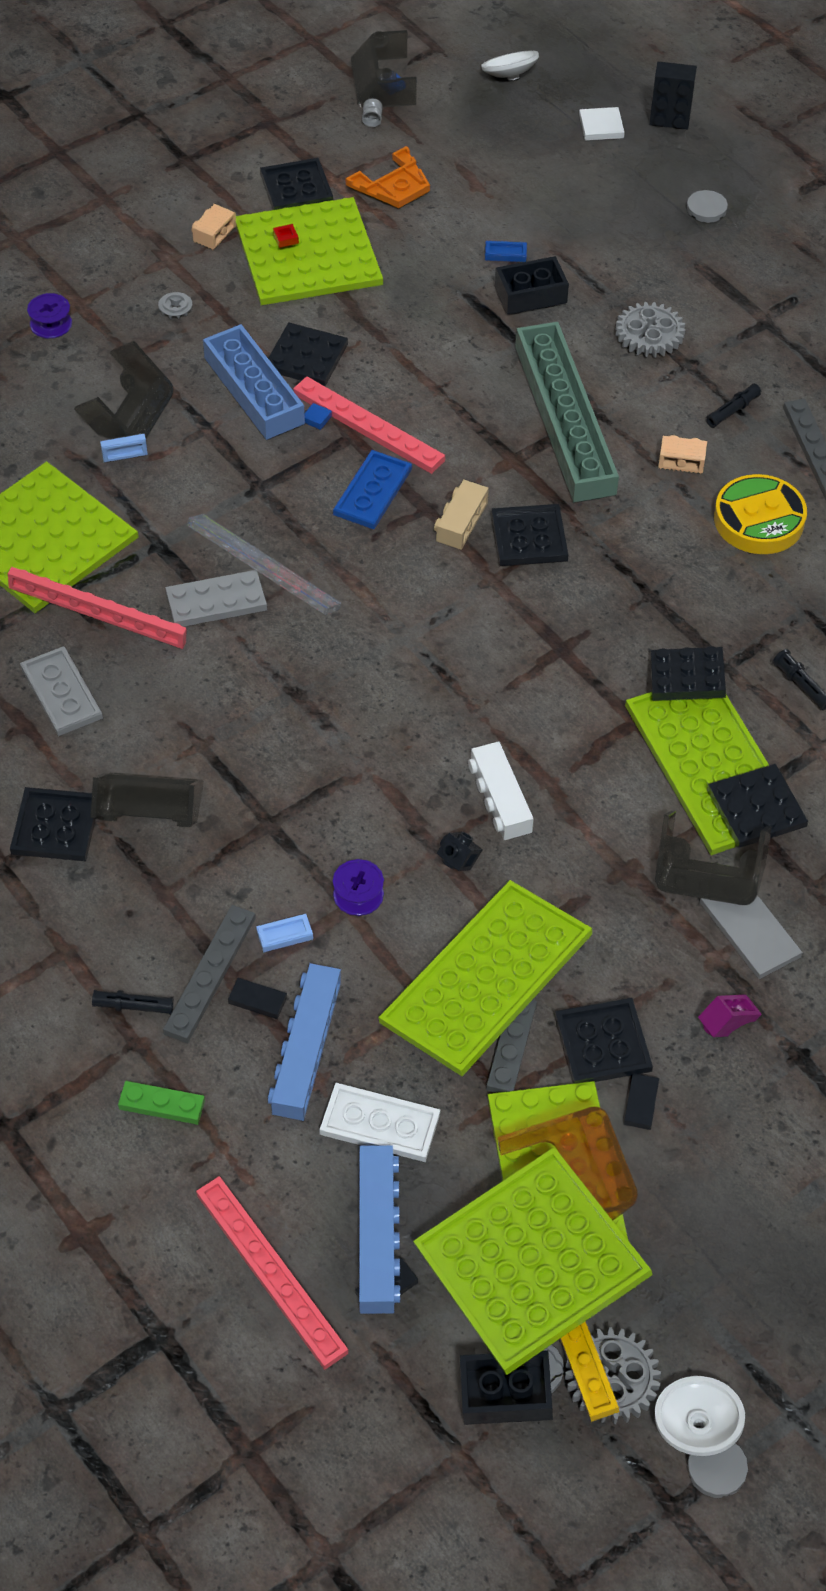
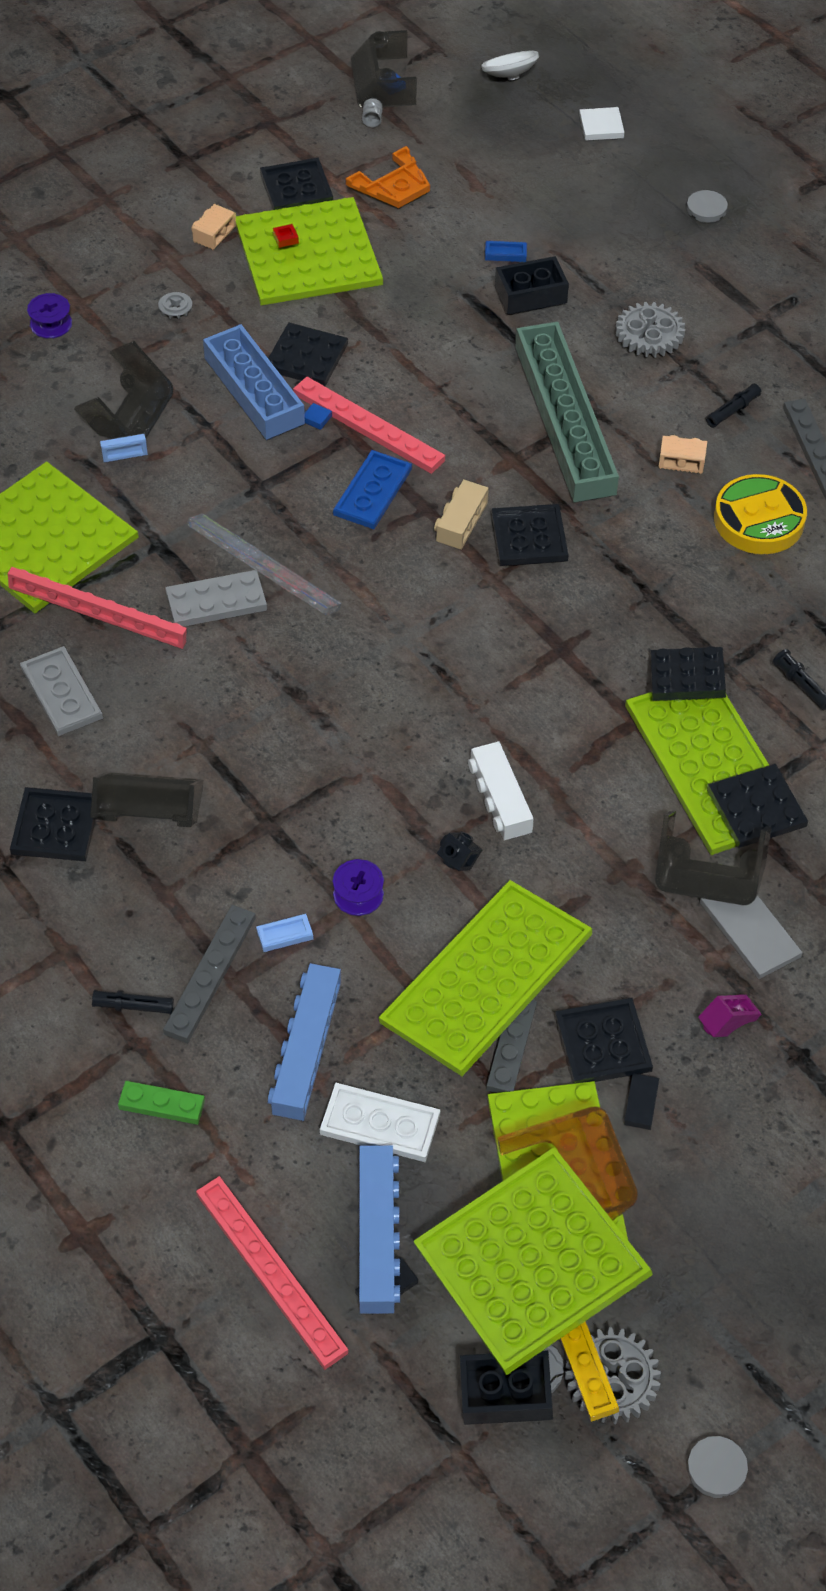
(257, 998): black tile -> none
(672, 95): black brick -> none
(701, 1403): white dish -> none

